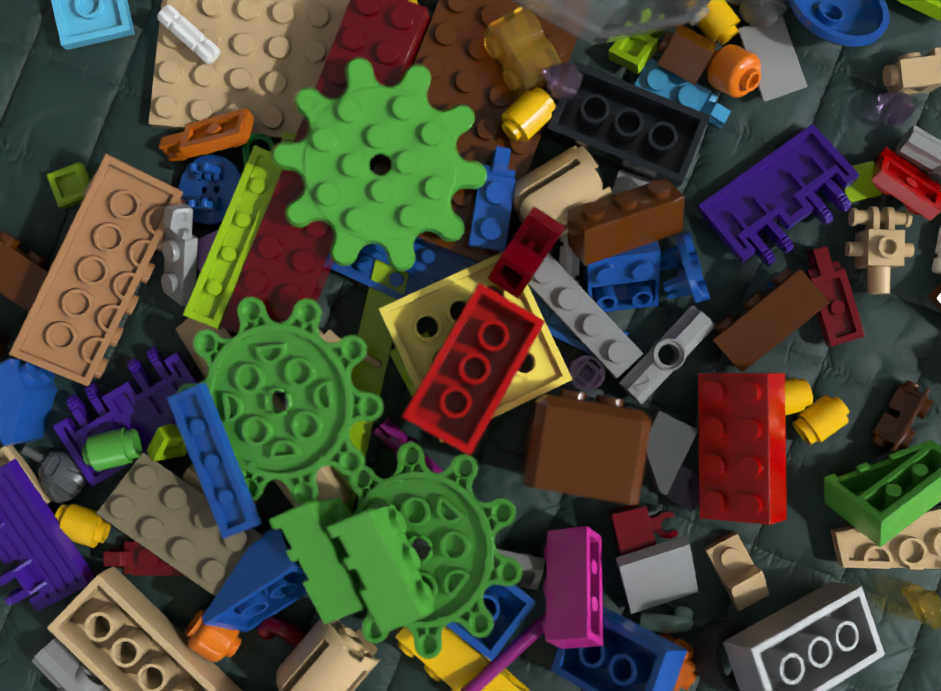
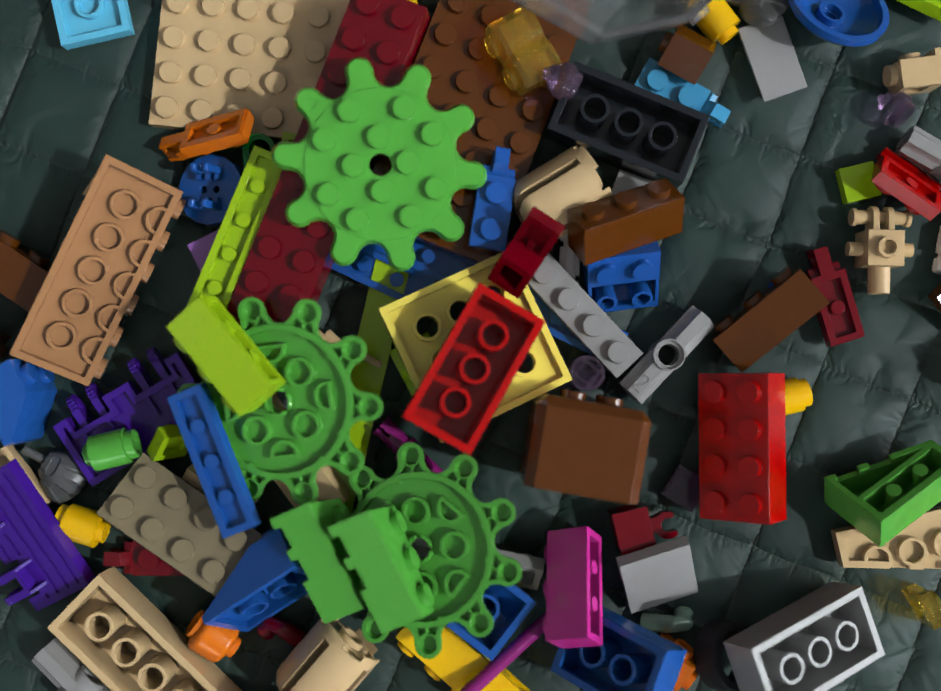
(69, 184): lime tile -> none
(179, 253): light grey hinge -> none
(188, 34): white axle -> none
(225, 355): none -> lime brick
(527, 114): yellow brick -> none
(635, 51): lime plate -> none
(666, 448): dark grey slope -> none
(690, 272): blue plate -> none
(734, 71): orange head -> none
(736, 570): tan slope -> none
(780, 189): dark purple hinge -> none
(821, 419): yellow brick -> none
(910, 405): reddish brown hinge -> none

